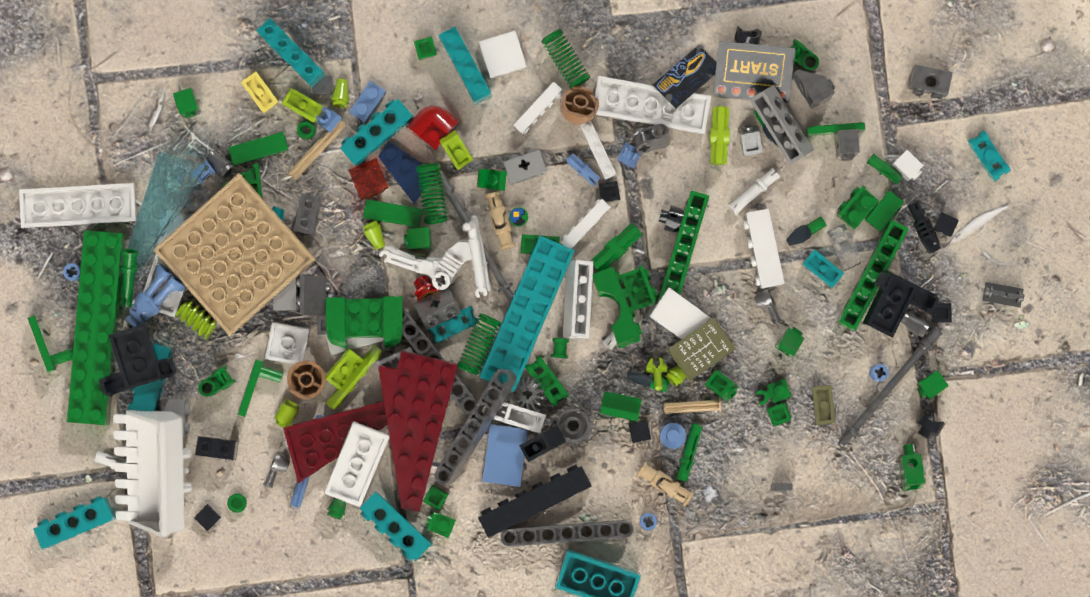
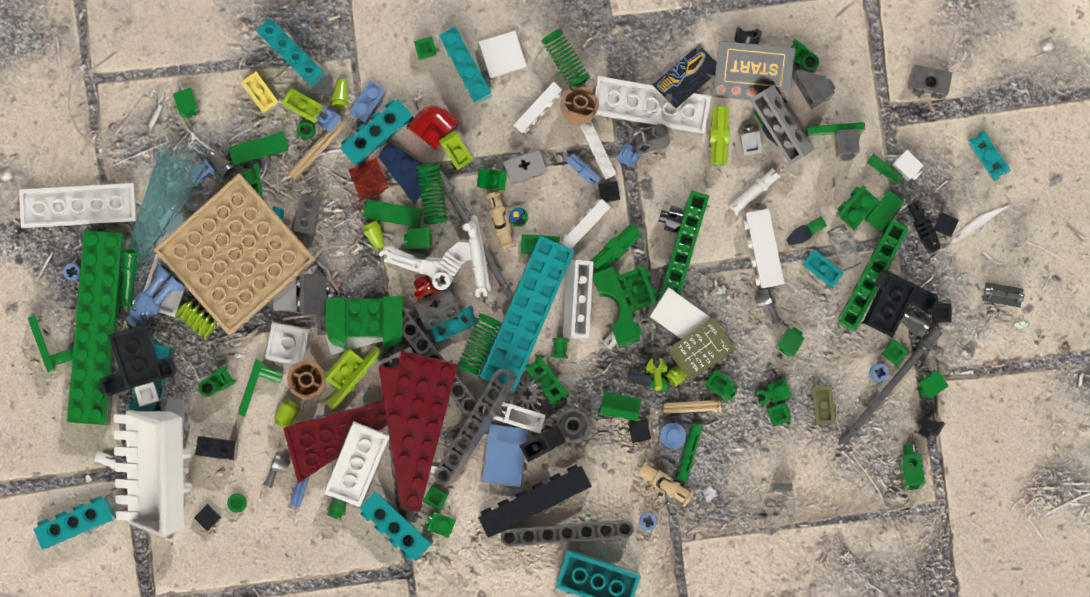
(146, 394): none -> white plate
(894, 352): none -> green tile

